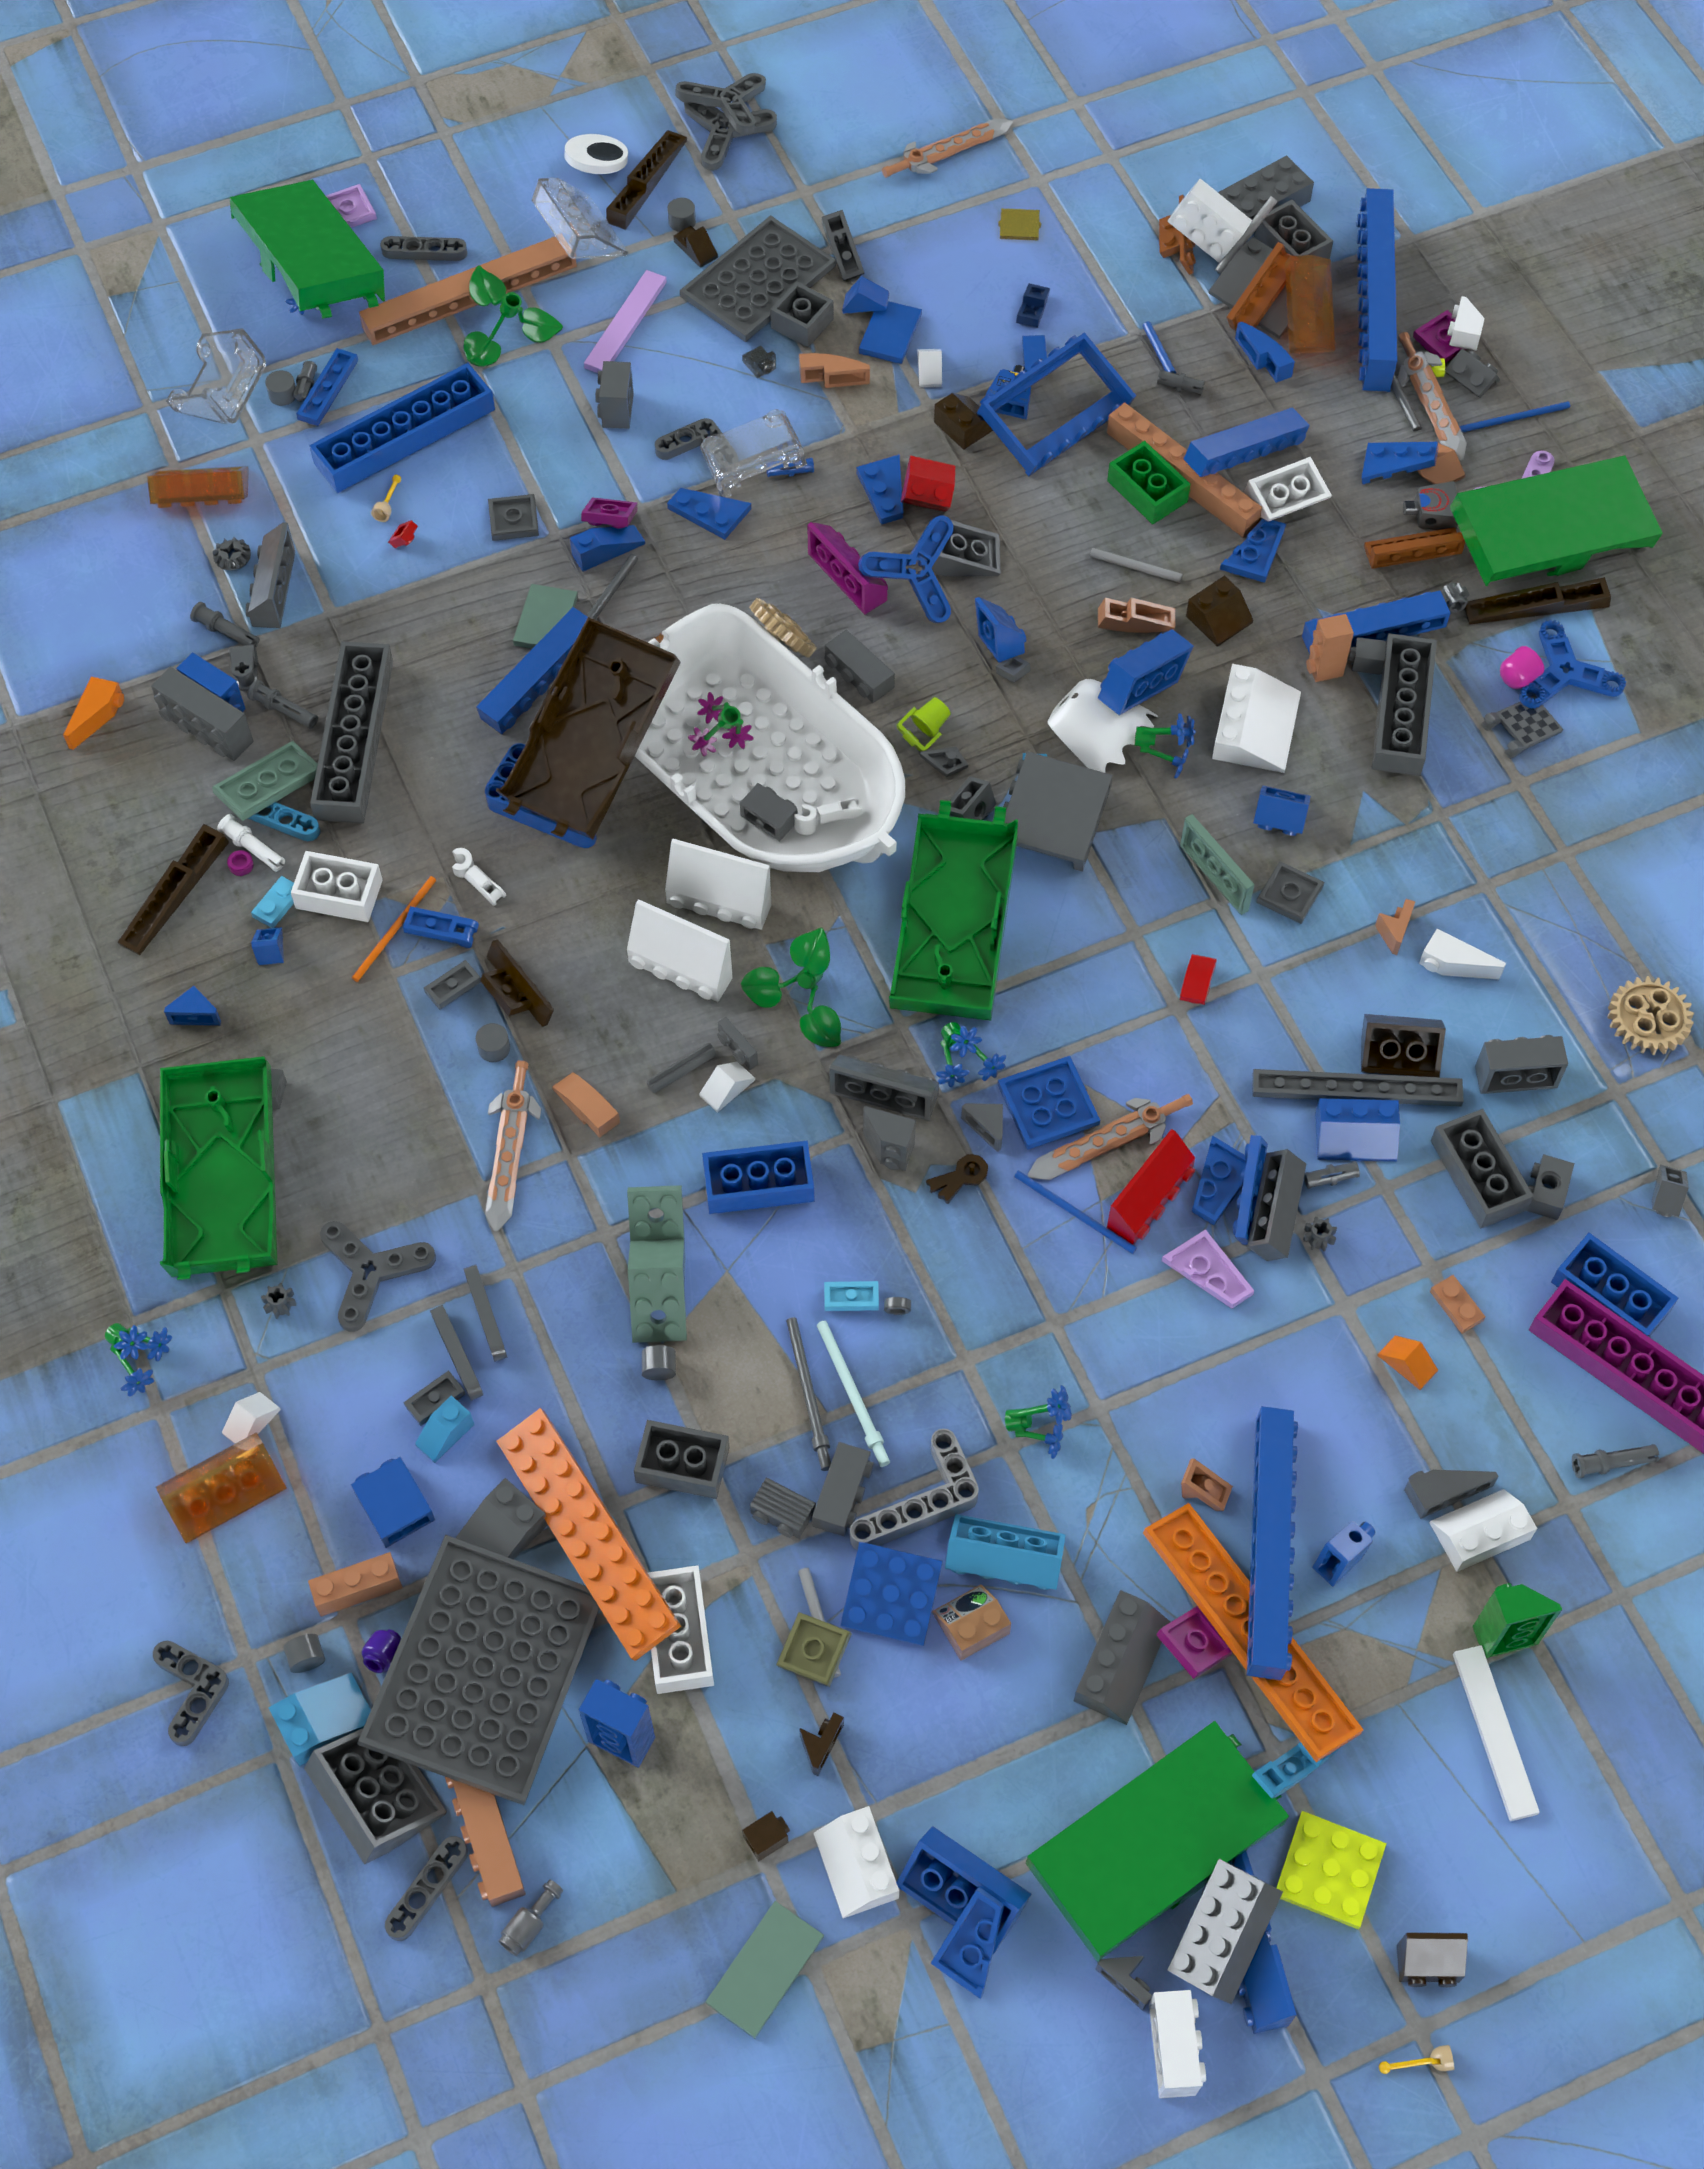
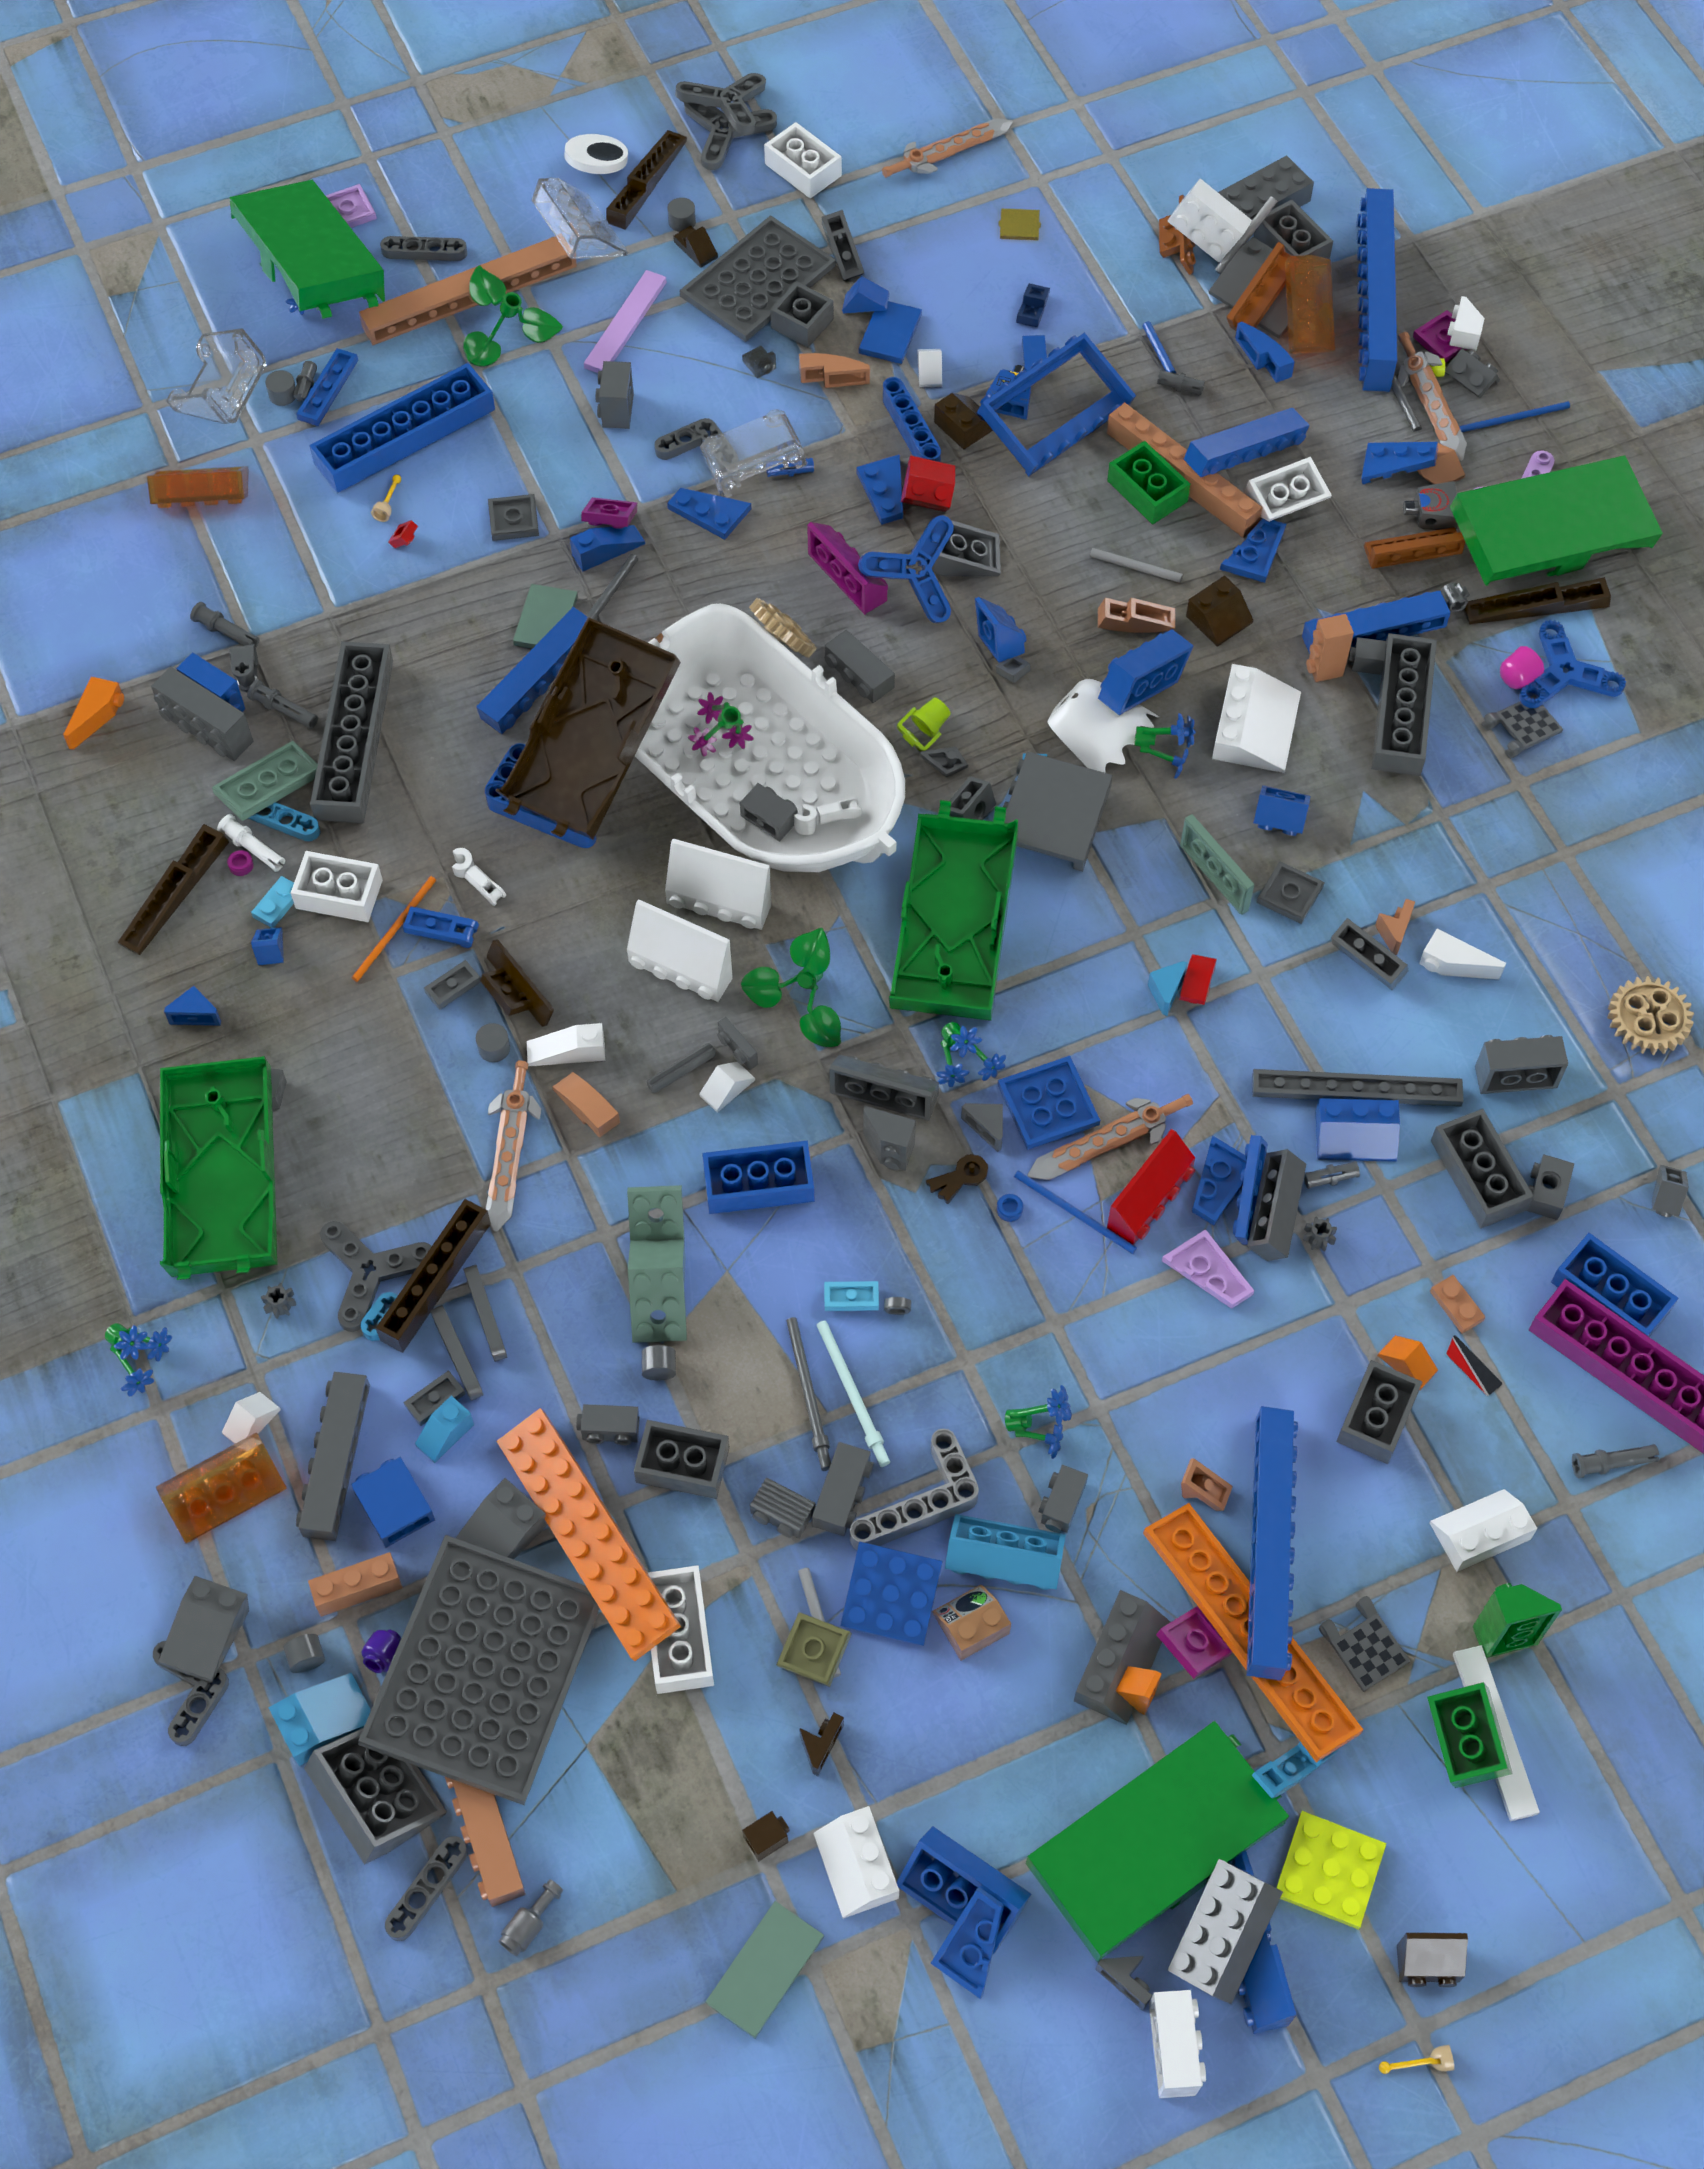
(204, 1628): none -> dark grey slope
(239, 557): dark grey gear -> none
(271, 578): dark grey slope -> none
(333, 1457): none -> dark grey brick
(374, 1314): none -> dark azure beam
(433, 1275): none -> dark brown brick
(568, 1045): none -> white slope
(609, 1423): none -> dark grey brick
(617, 1722): blue brick -> none
(803, 160): none -> white brick
(909, 420): none -> blue beam
(1009, 1207): none -> blue tile
(1064, 1499): none -> dark grey brick
(1139, 1687): none -> orange slope
(1165, 984): none -> dark azure slope
(1344, 1551): blue torso -> none
(1368, 1648): none -> dark grey flag
(1369, 954): none -> dark grey brick
(1379, 1411): none -> dark grey brick
(1402, 1045): dark brown slope -> none
(1443, 1488): dark grey slope -> none
(1469, 1735): none -> green brick
(1472, 1366): none -> sticker

